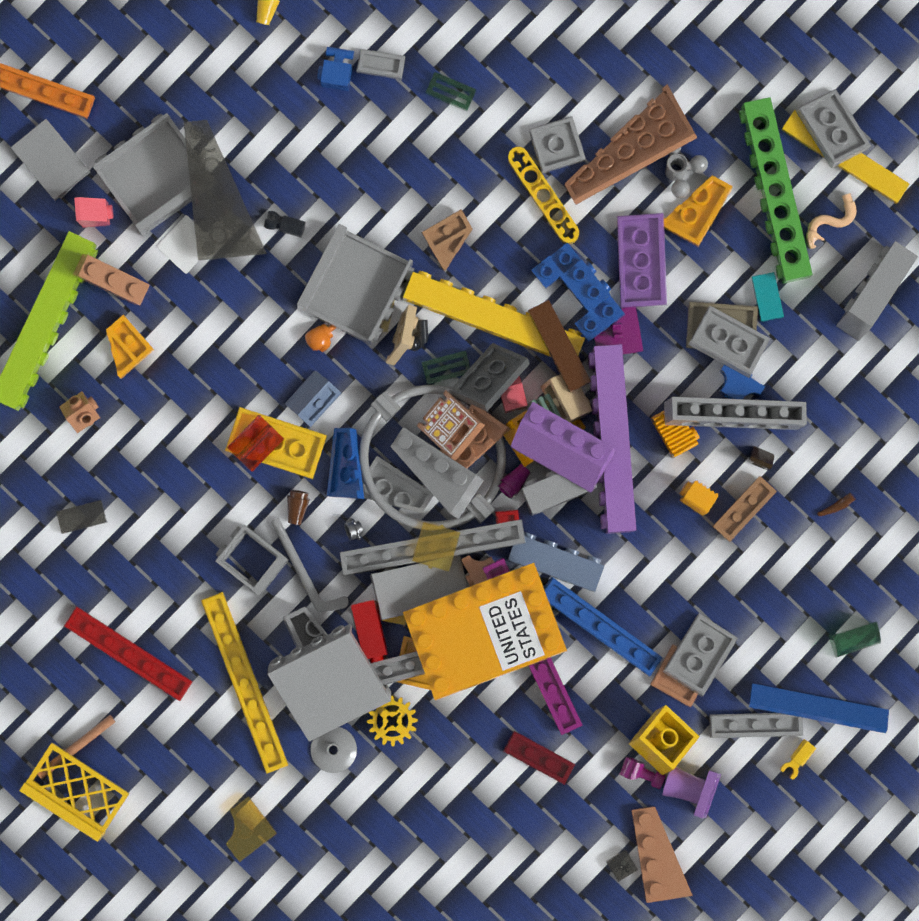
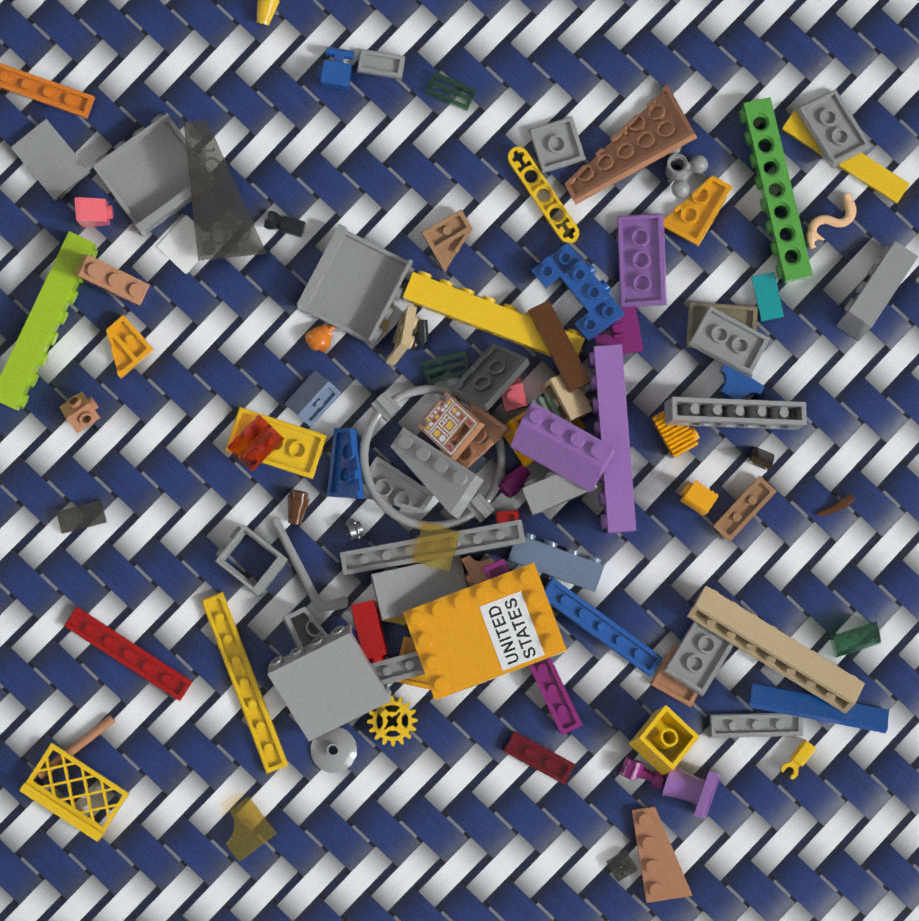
(776, 649): none -> tan brick

